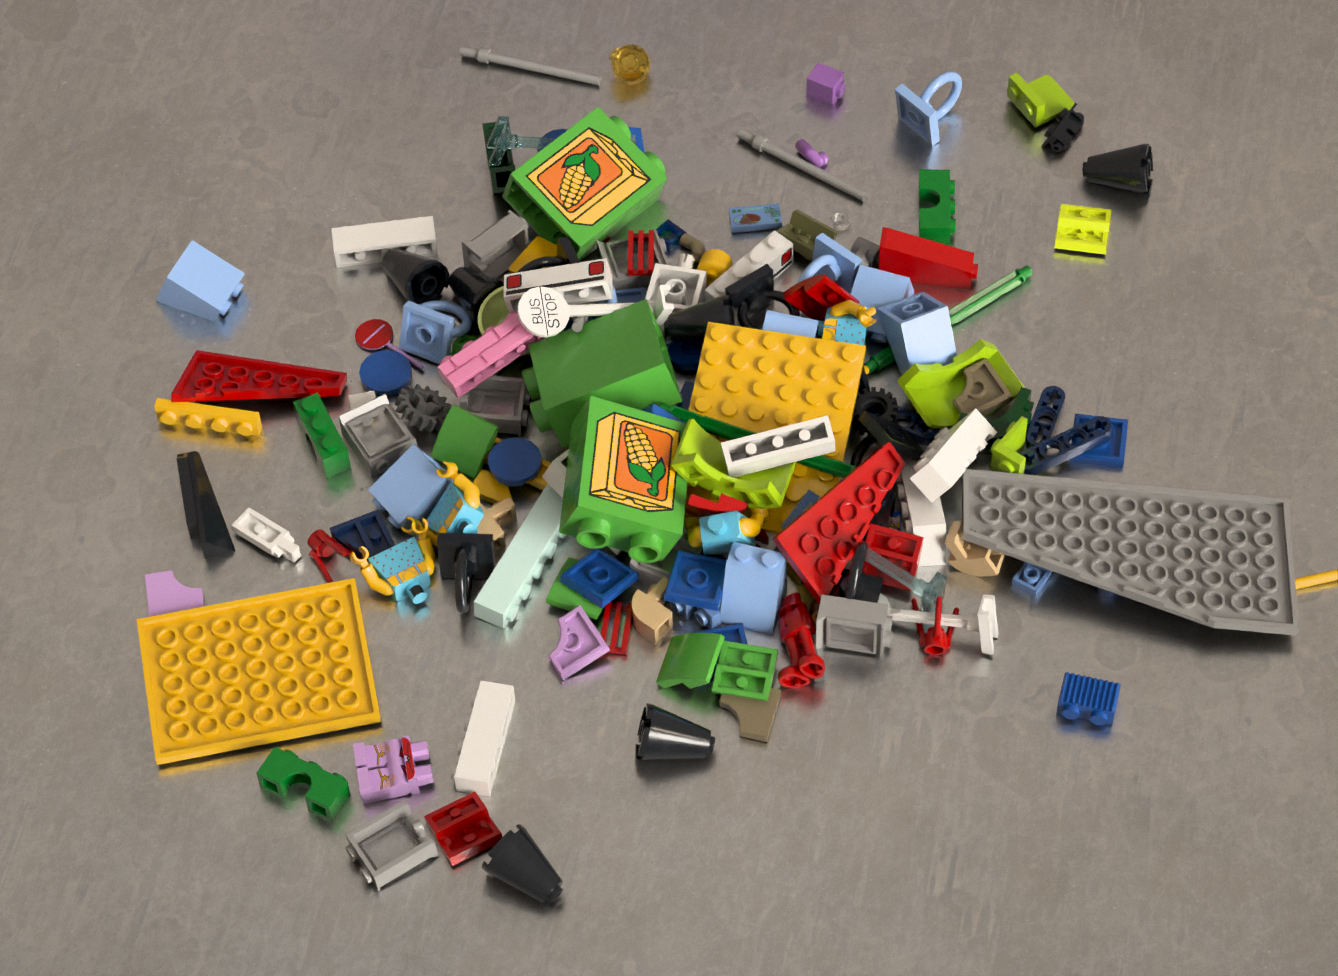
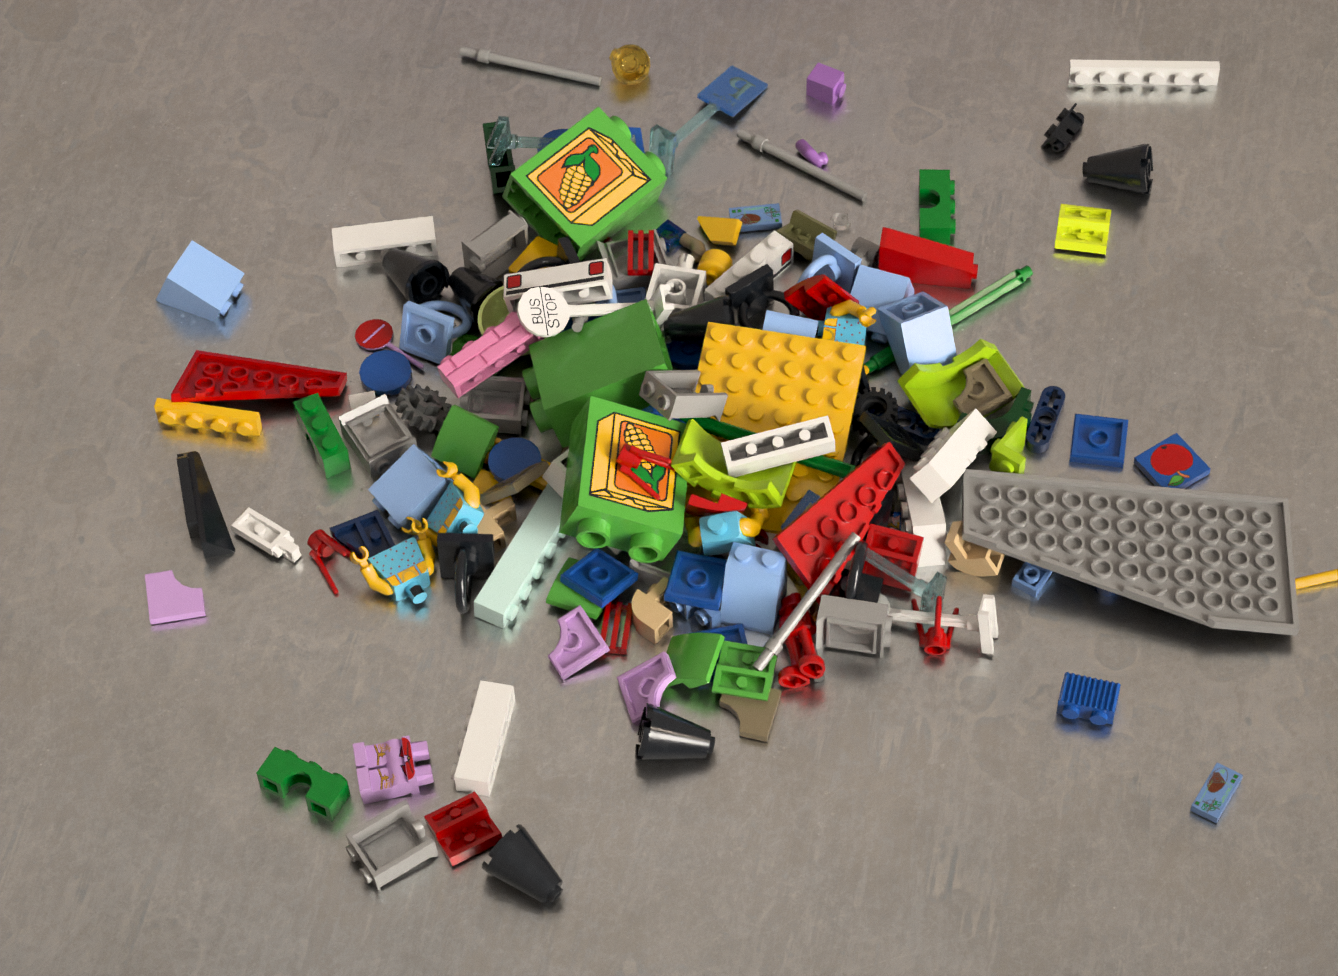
(257, 671): yellow plate -> none
(515, 483): none -> dark tan tile
(631, 457): none -> red plant
(646, 684): none -> lavender tile
(675, 396): none -> light grey window
(721, 230): none -> yellow tile
(727, 93): none -> clear light blue piece
(774, 645): none -> light grey bar
(918, 112): light blue tile -> none
(1039, 99): lime bracket -> none
(1067, 450): dark blue beam -> none
(1144, 72): none -> white plate
(1172, 464): none -> tile
(1216, 792): none -> medium blue tile

